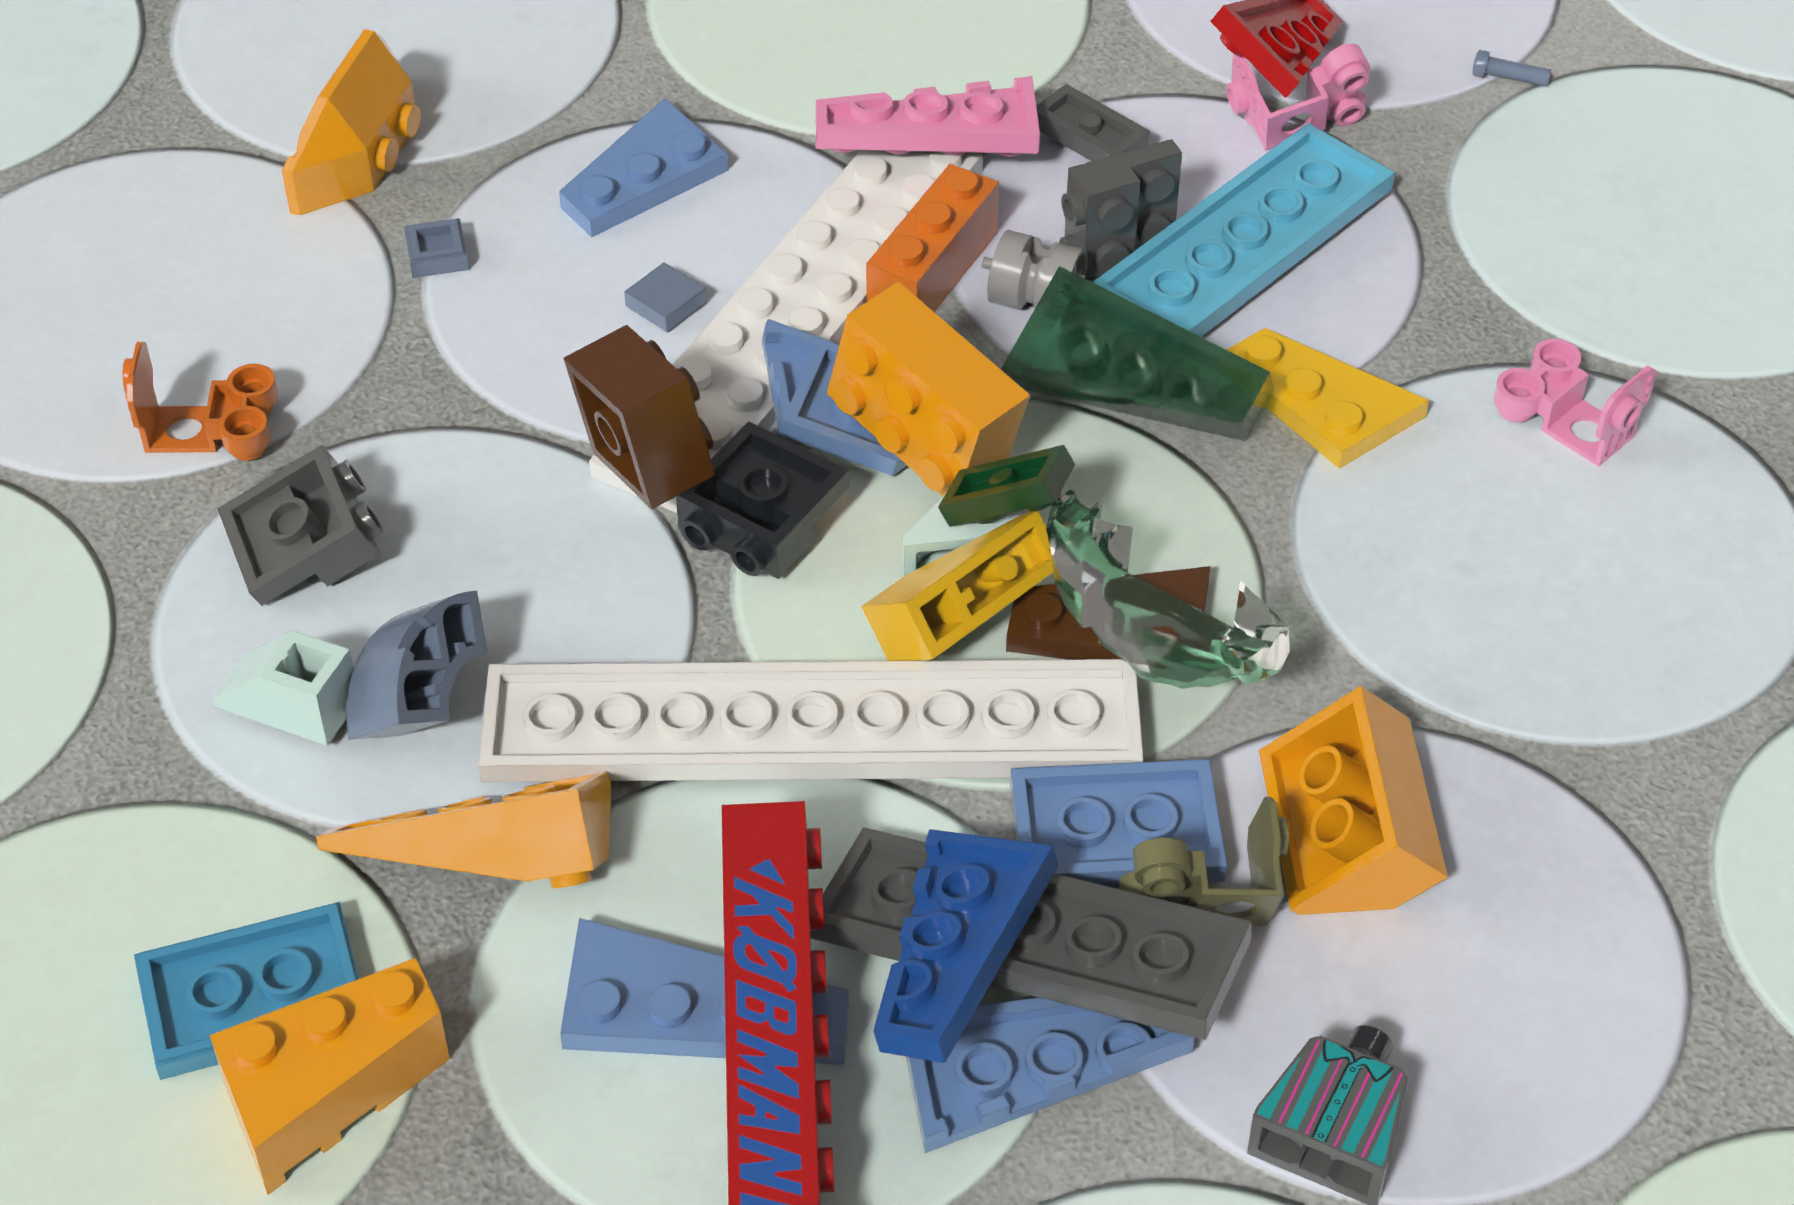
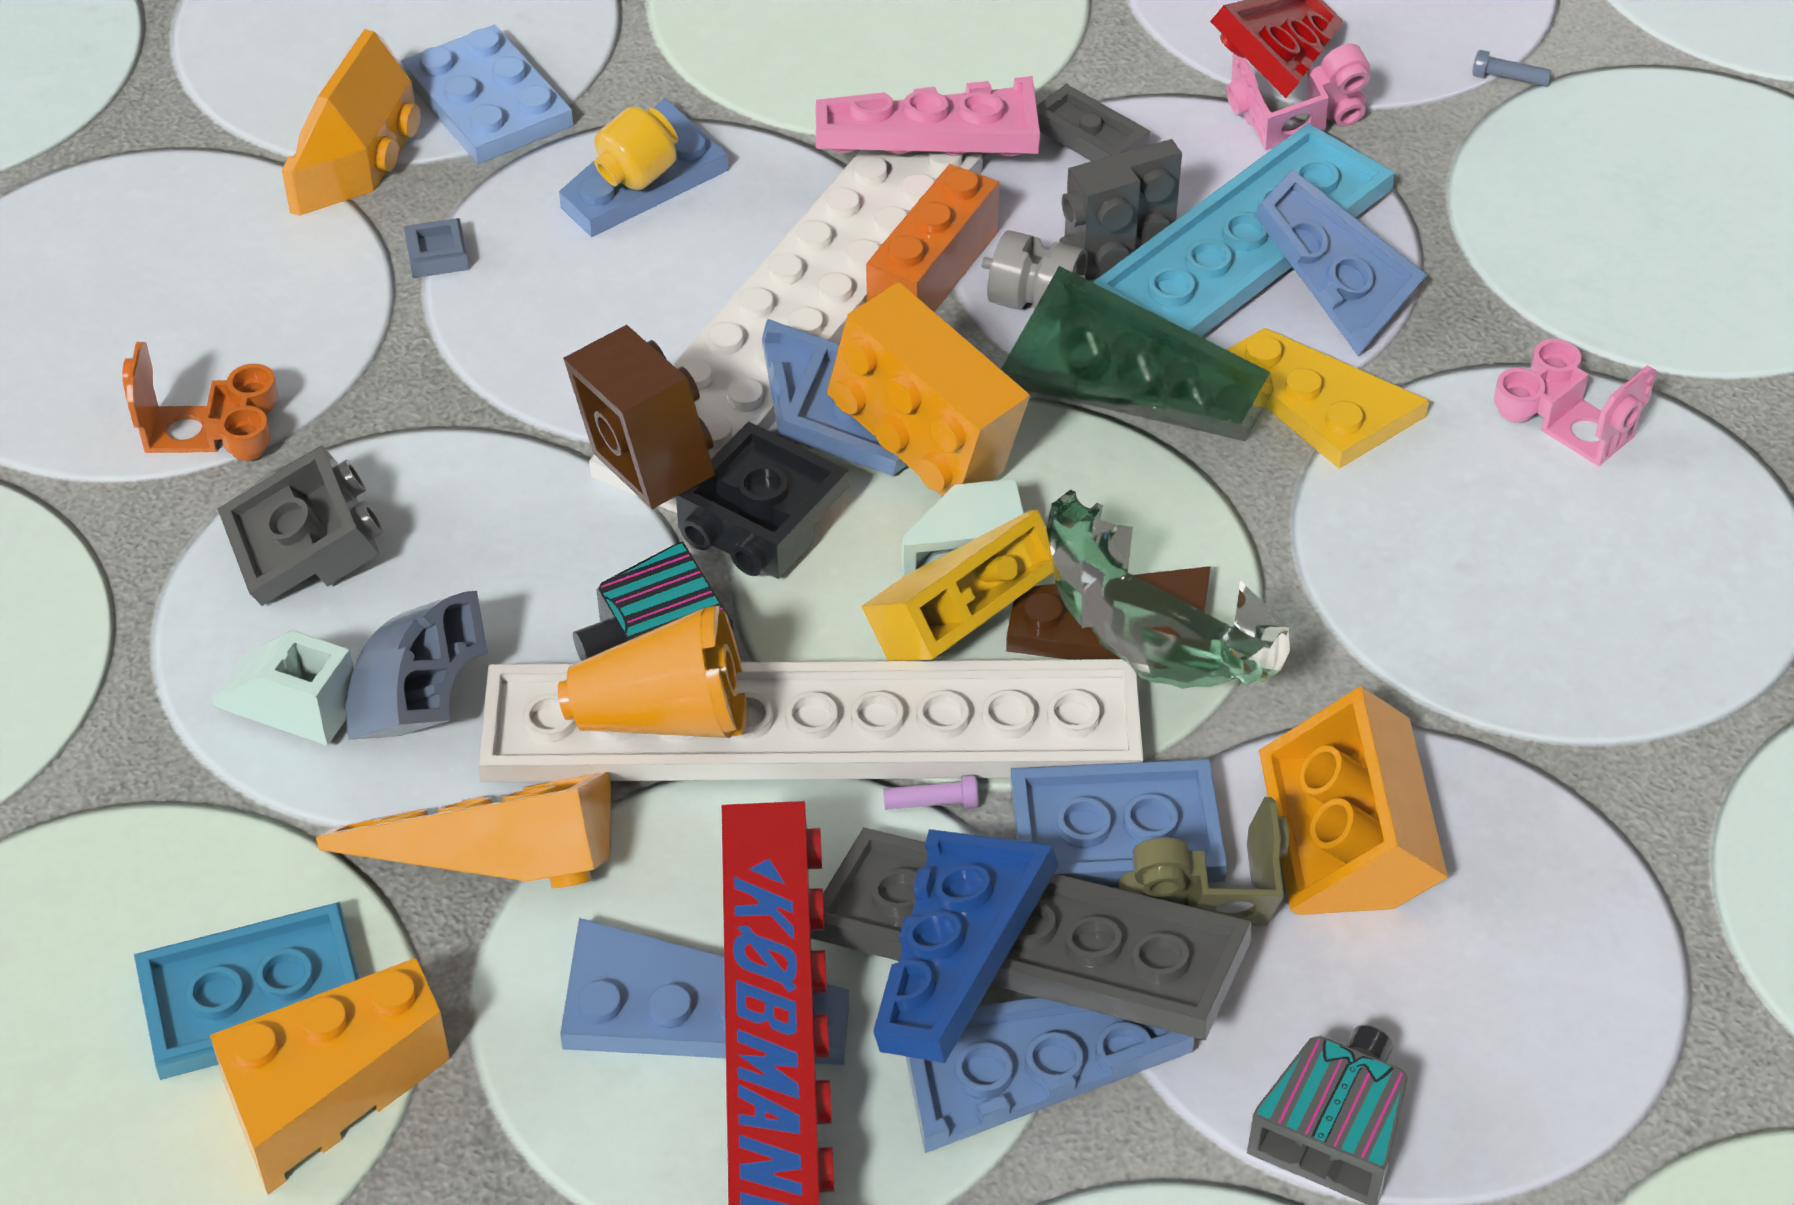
(487, 94): none -> light blue plate
(635, 148): none -> yellow head
(645, 599): none -> torso
(662, 682): none -> light orange cone
(665, 296): sand blue tile -> none
(934, 794): none -> lavender piece
(1007, 486): dark green plate -> none
(1338, 259): none -> medium blue wing

